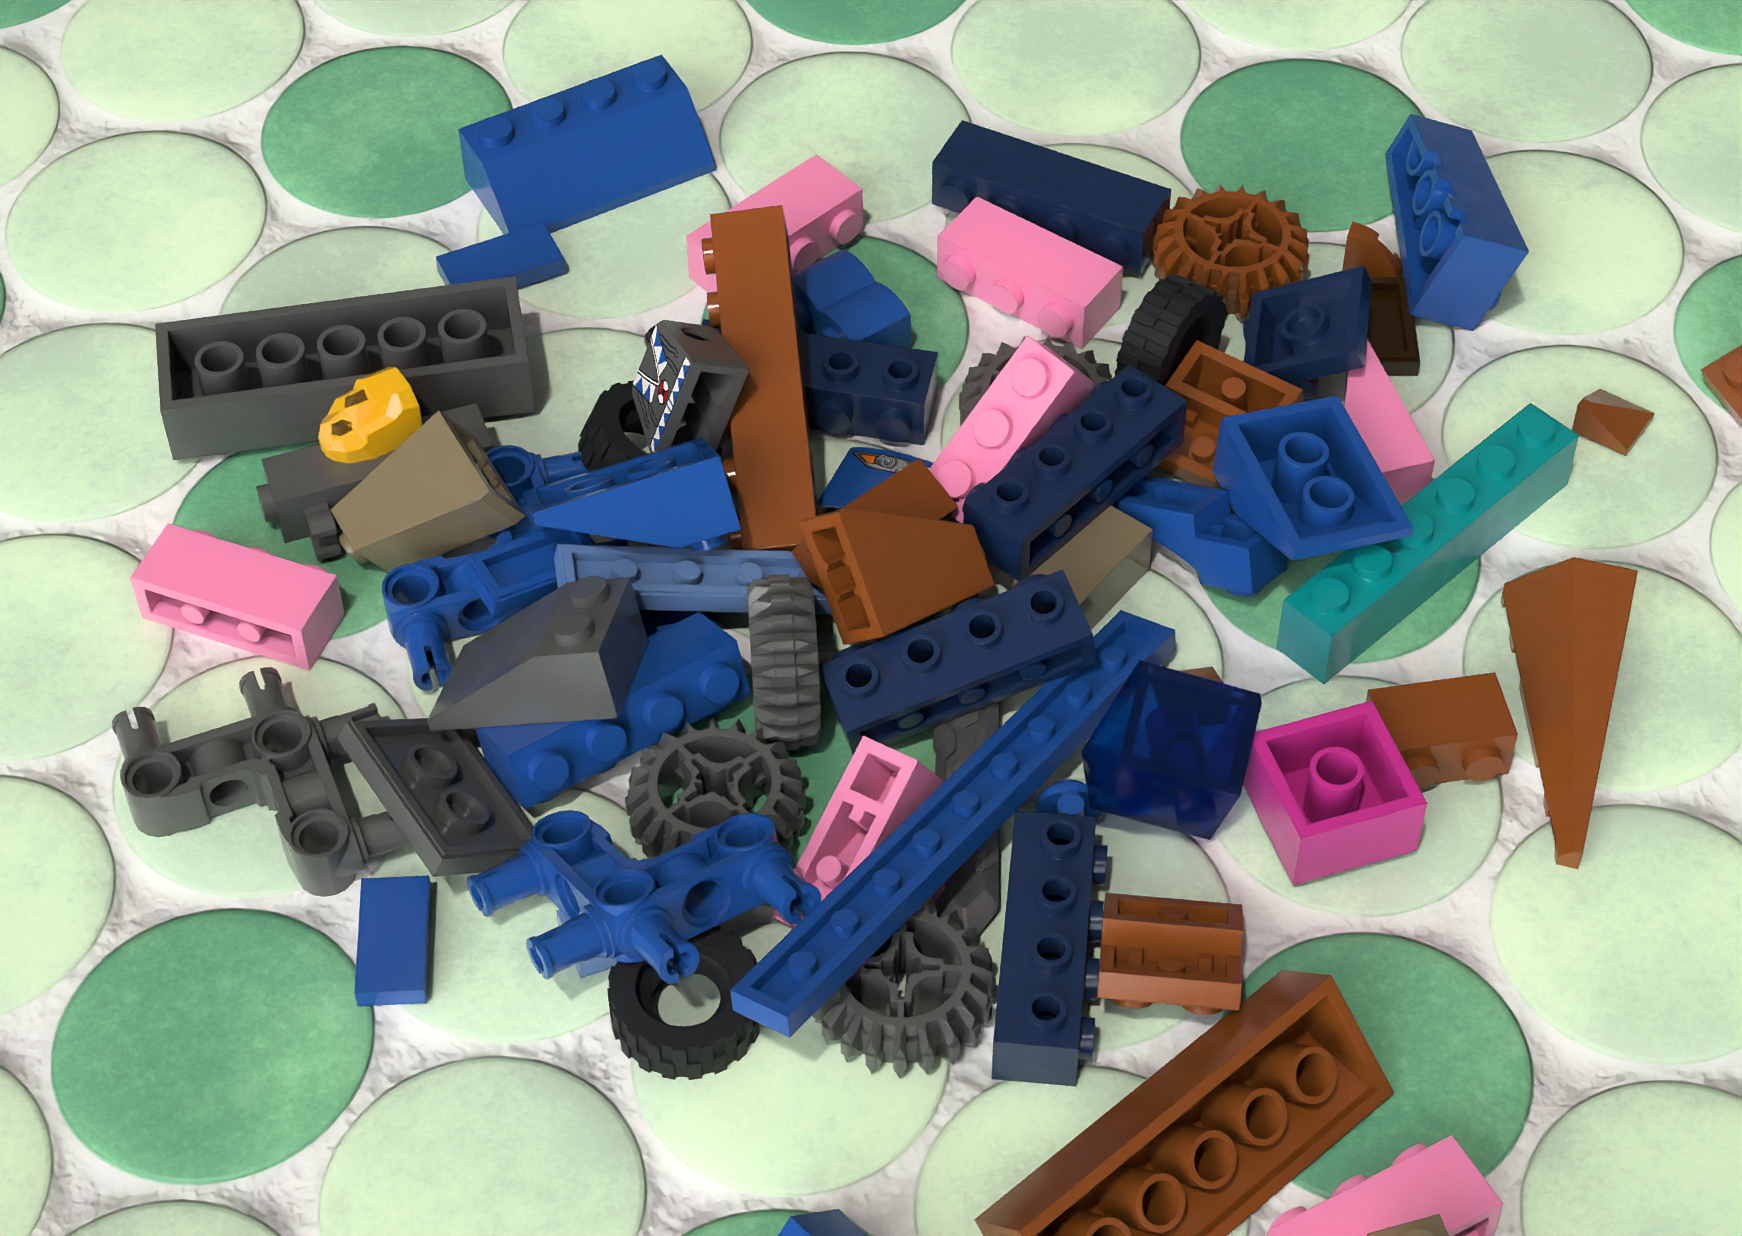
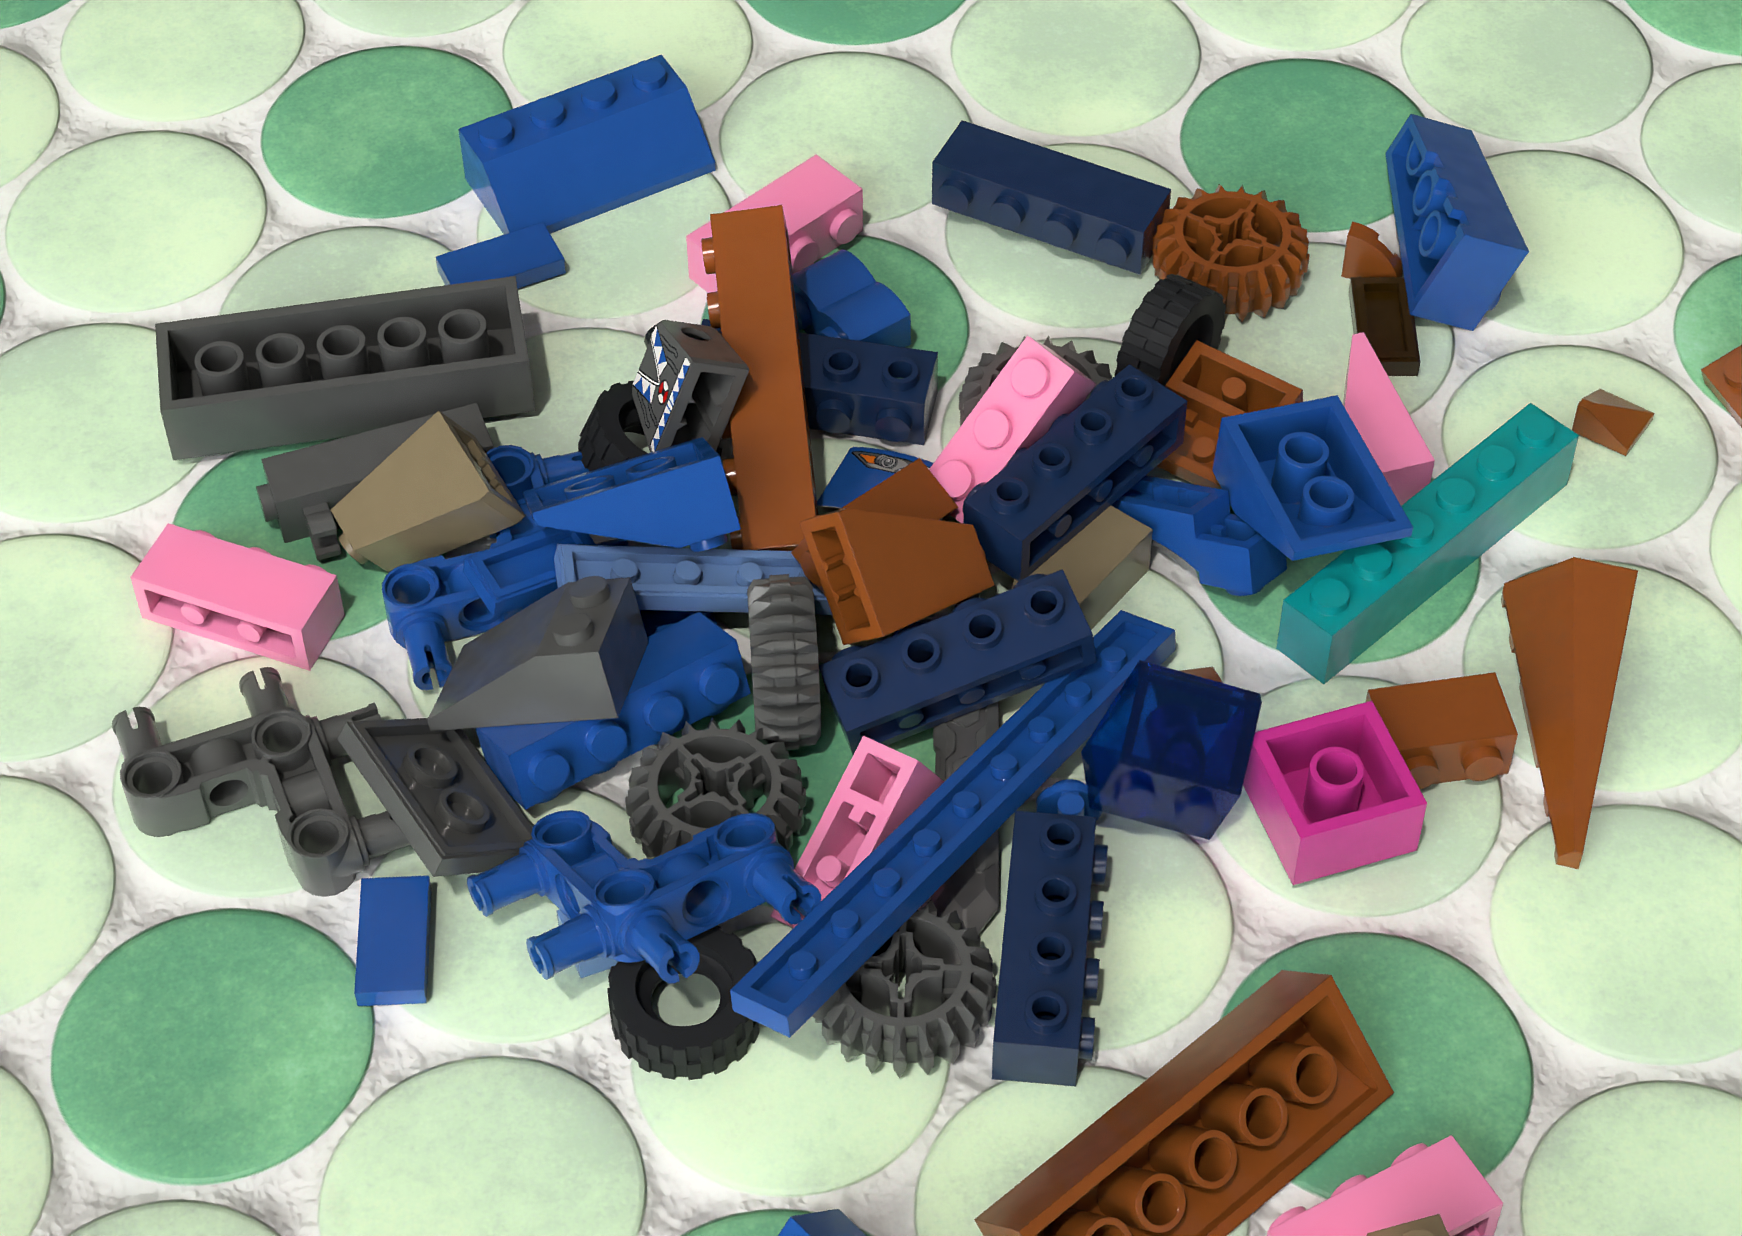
(370, 418): yellow rock -> none
(1029, 272): bright pink brick -> none
(1171, 953): dark orange brick -> none
(1310, 328): dark blue plate -> none

